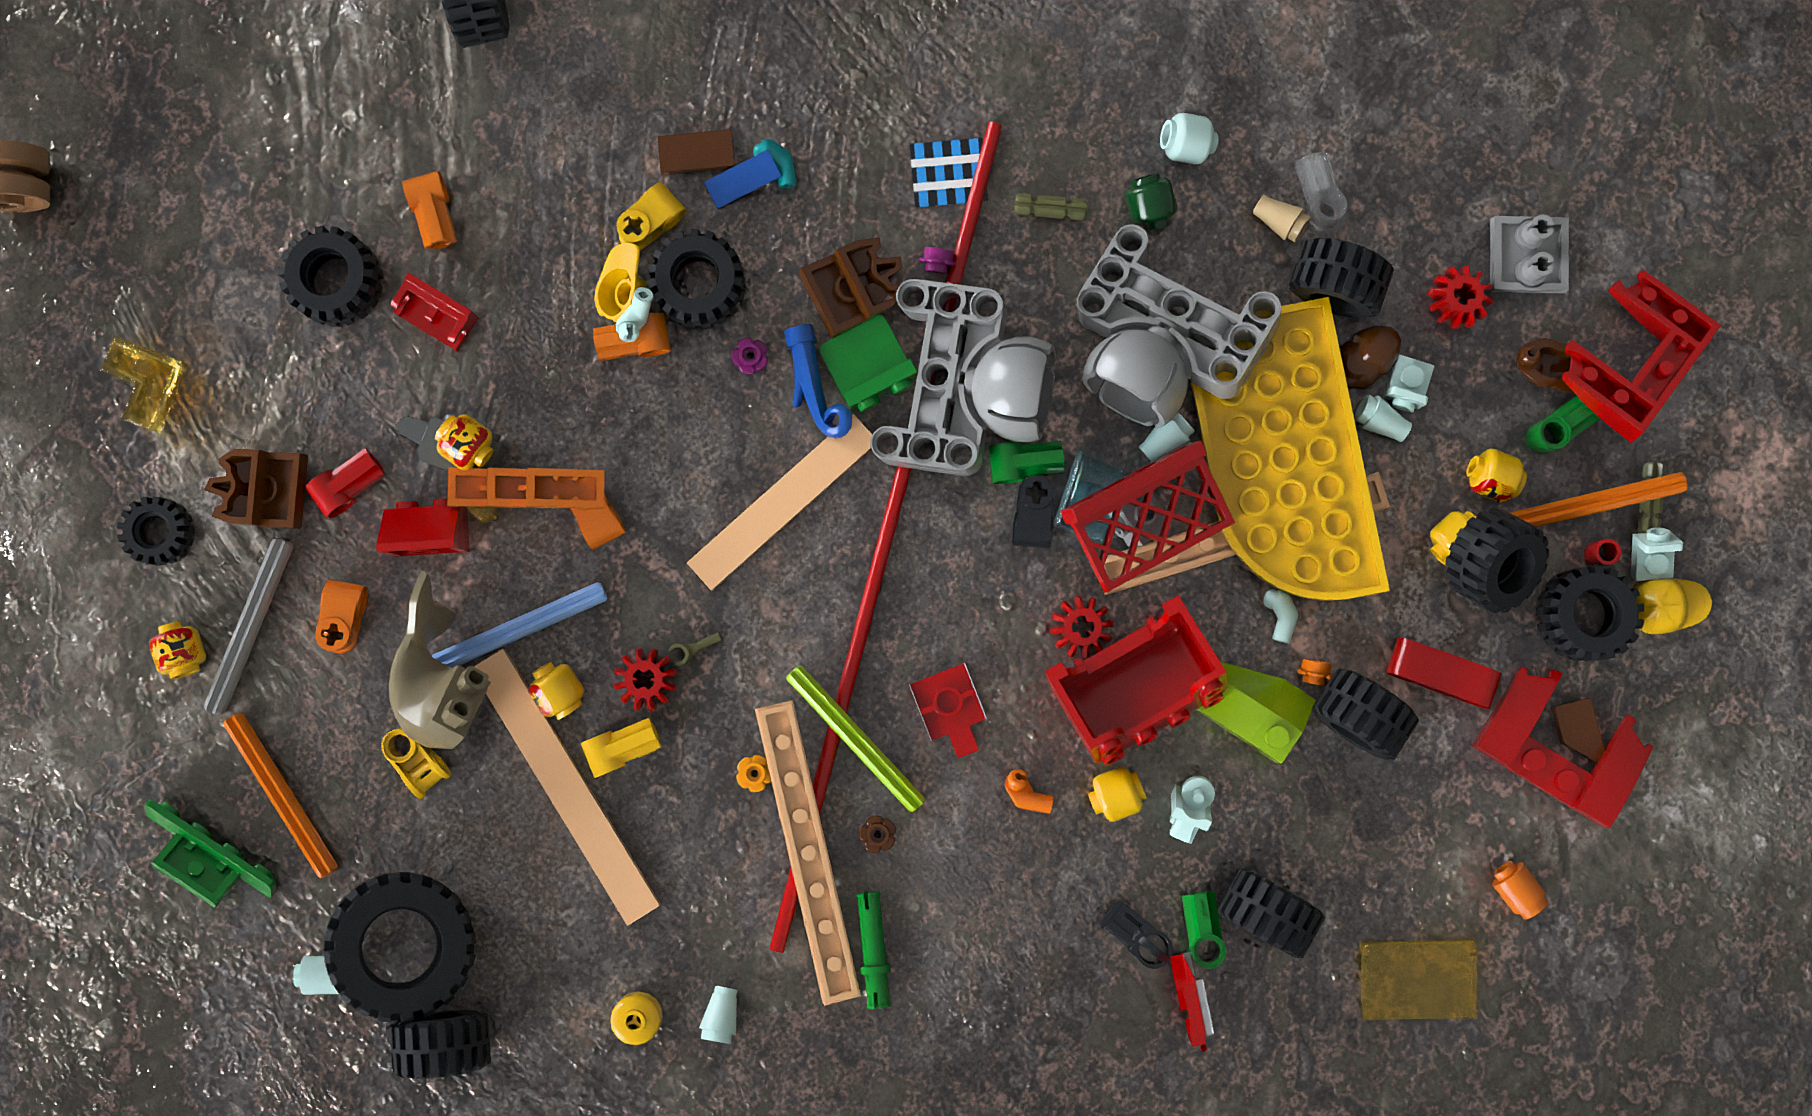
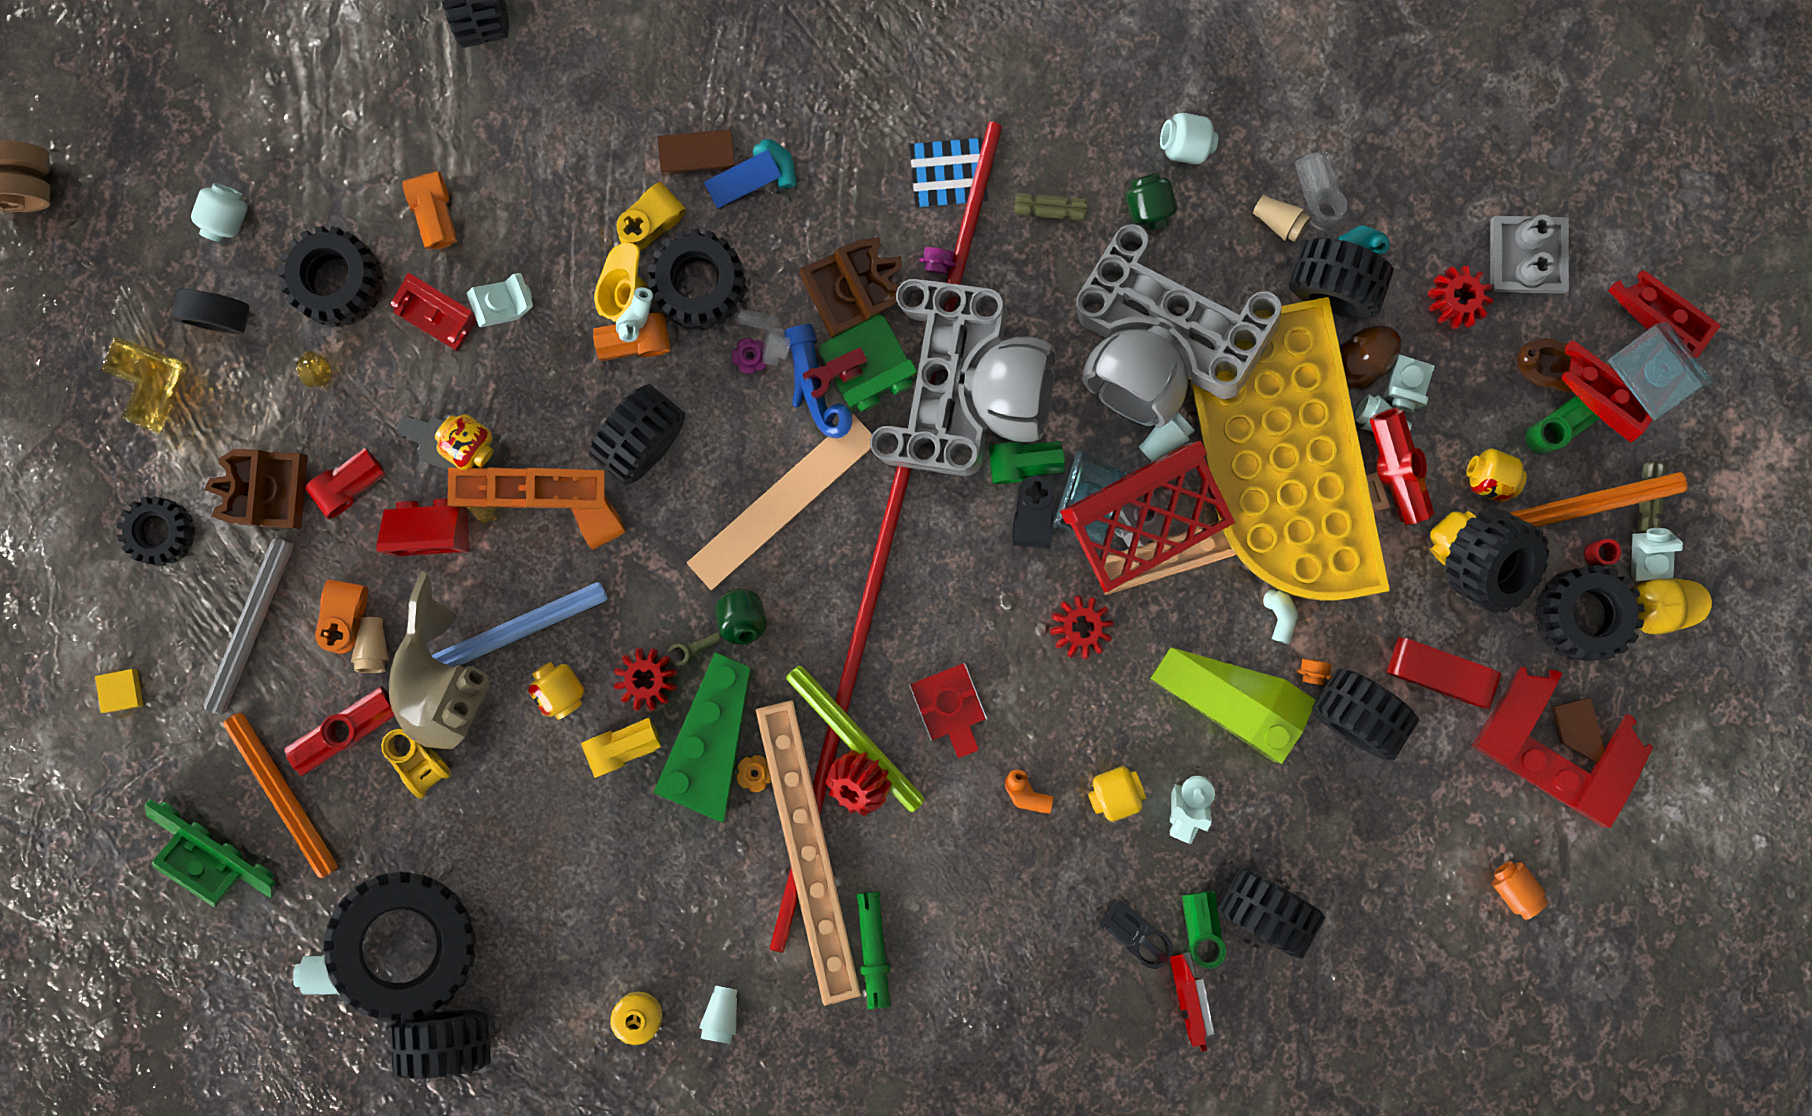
(119, 691): none -> yellow tile
(177, 650): yellow head -> none
(210, 311): none -> black tyre
(219, 212): none -> light aqua head
(313, 369): none -> clear yellow plate
(322, 742): none -> red piece
(370, 648): none -> tan cone
(500, 301): none -> light aqua bracket
(567, 789): light nougat tile -> none
(637, 434): none -> black tyre
(707, 748): none -> green wedge
(740, 616): none -> dark green head
(775, 345): none -> clear plate
(844, 367): none -> dark red plate
(858, 782): none -> red gear
(875, 824): reddish brown plate -> none
(1140, 684): red windscreen -> none
(1367, 237): none -> teal arm
(1402, 466): none -> red piece
(1418, 979): clear yellow piece -> none
(1660, 370): none -> clear light blue slope

